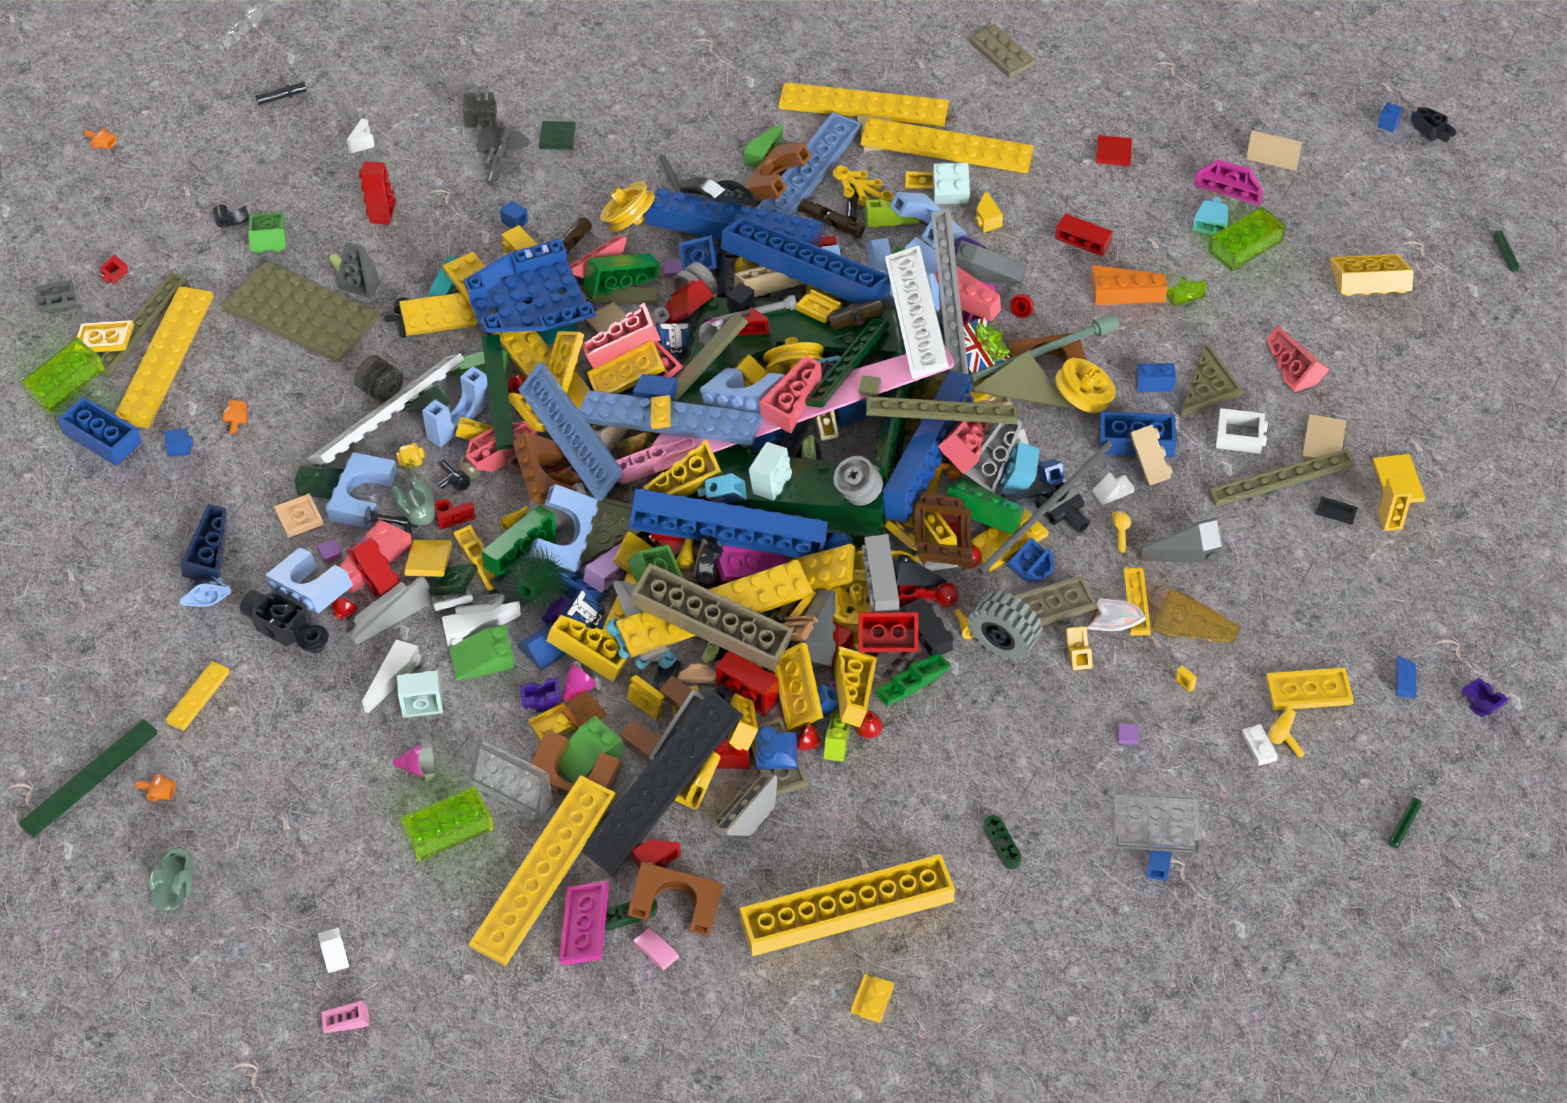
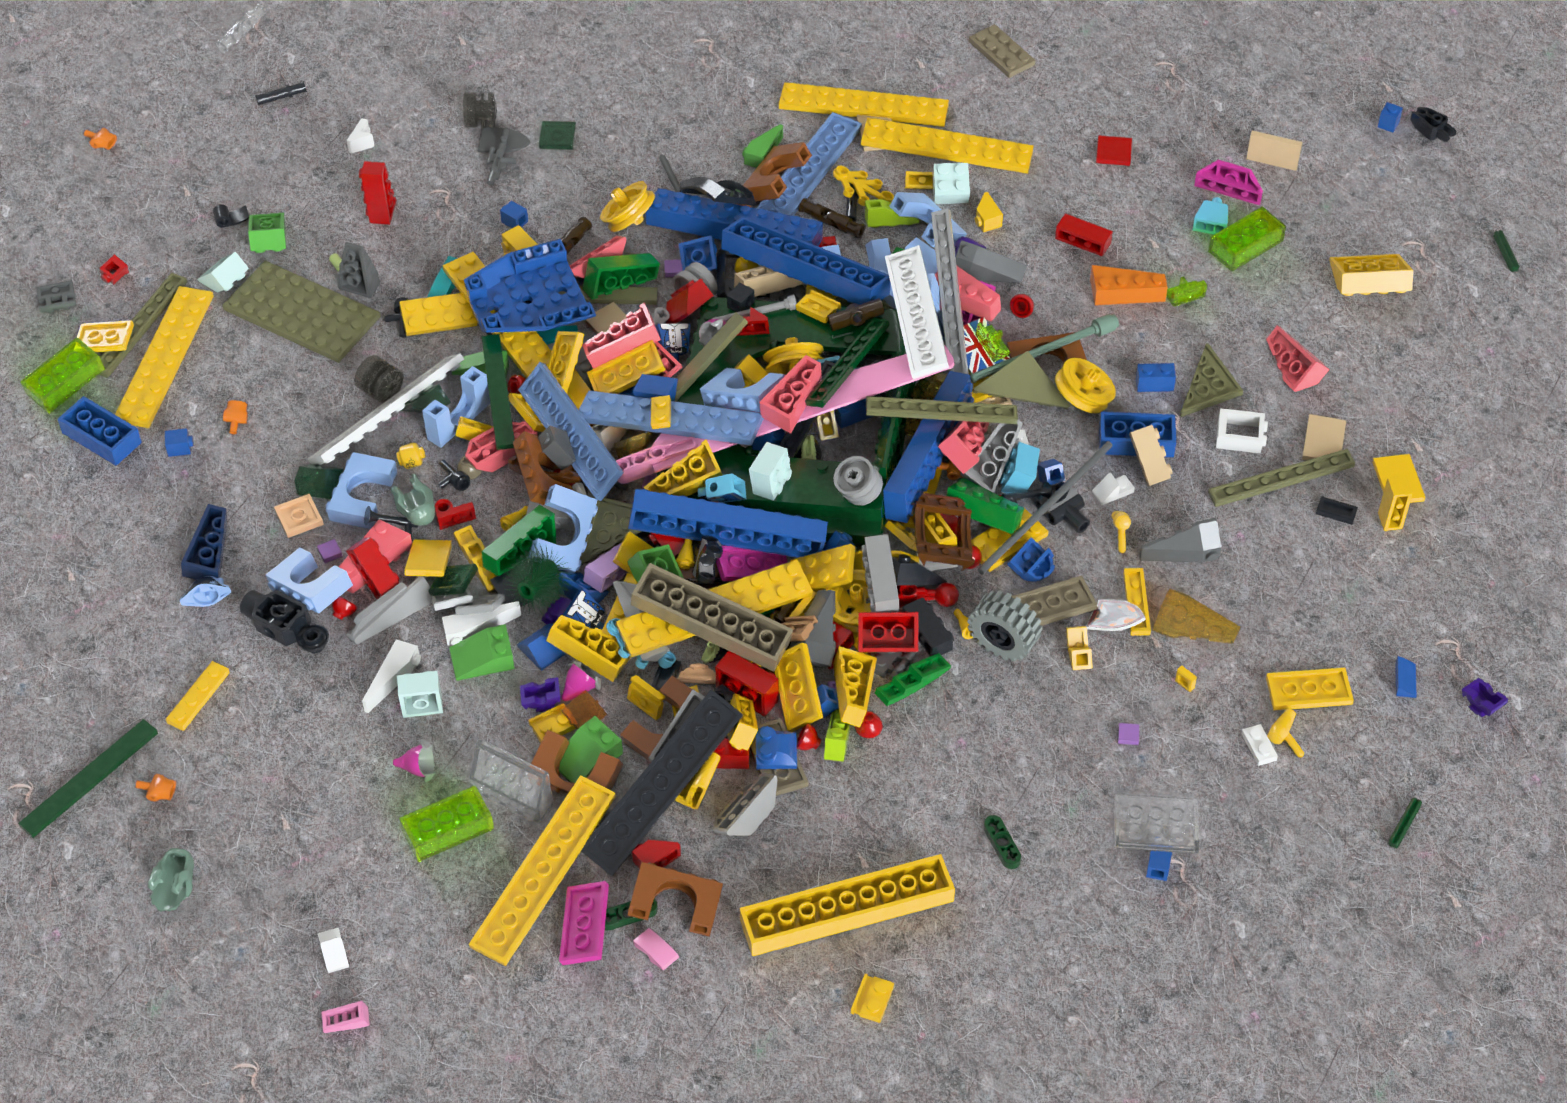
(224, 273): none -> light aqua slope
(557, 447): none -> dark grey slope
(869, 385): olive tile -> none

